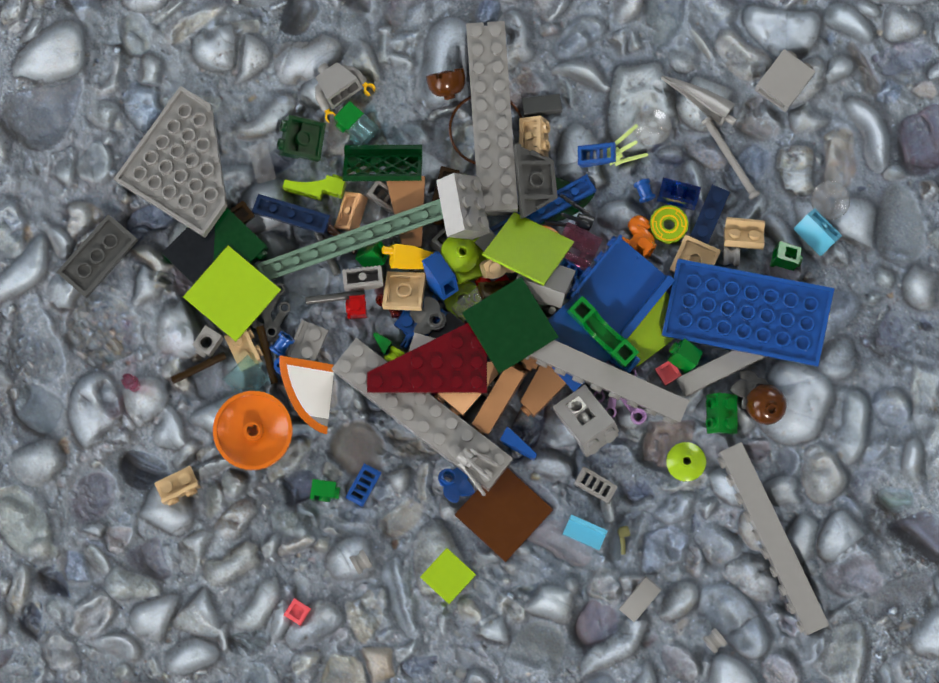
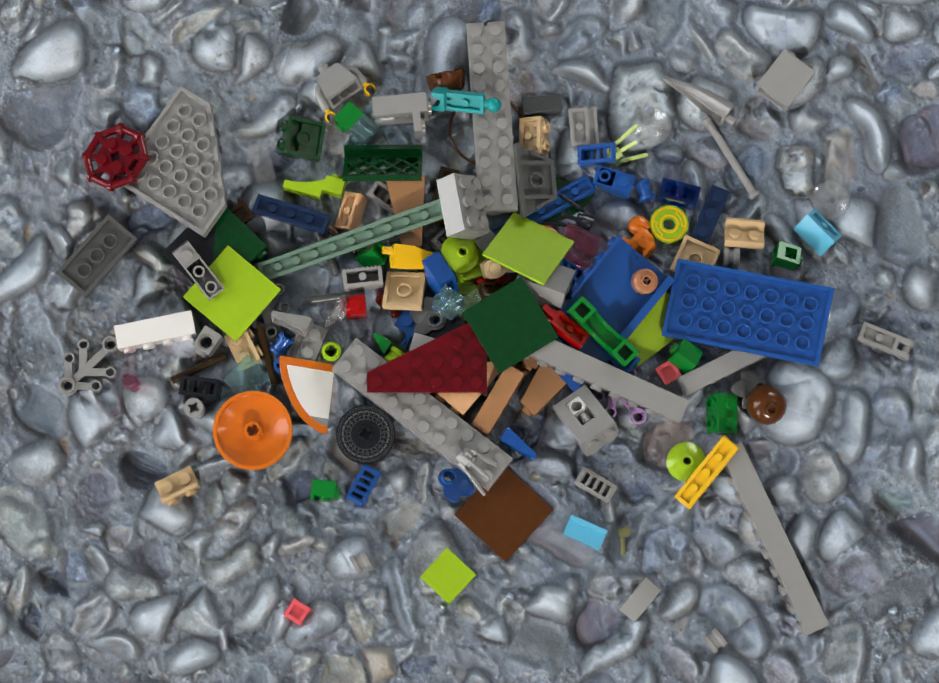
(86, 368): none -> light grey plant
(108, 150): none -> dark red plate
(156, 331): none -> white brick
(197, 410): none -> light grey wheel
(198, 270): none -> light grey slope
(217, 390): none -> black slope
(299, 324): none -> light grey slope
(329, 347): none -> lime cone
(337, 312): none -> clear dish
(352, 426): none -> black piece
(403, 109): none -> light grey brick
(448, 302): none -> clear light blue brick
(463, 101): none -> teal plate
(565, 327): none -> red hinge
(583, 126): none -> light grey plate
(614, 181): none -> blue slope
(638, 278): none -> nougat head
(707, 472): none -> yellow tile
(885, 341): none -> light grey plate

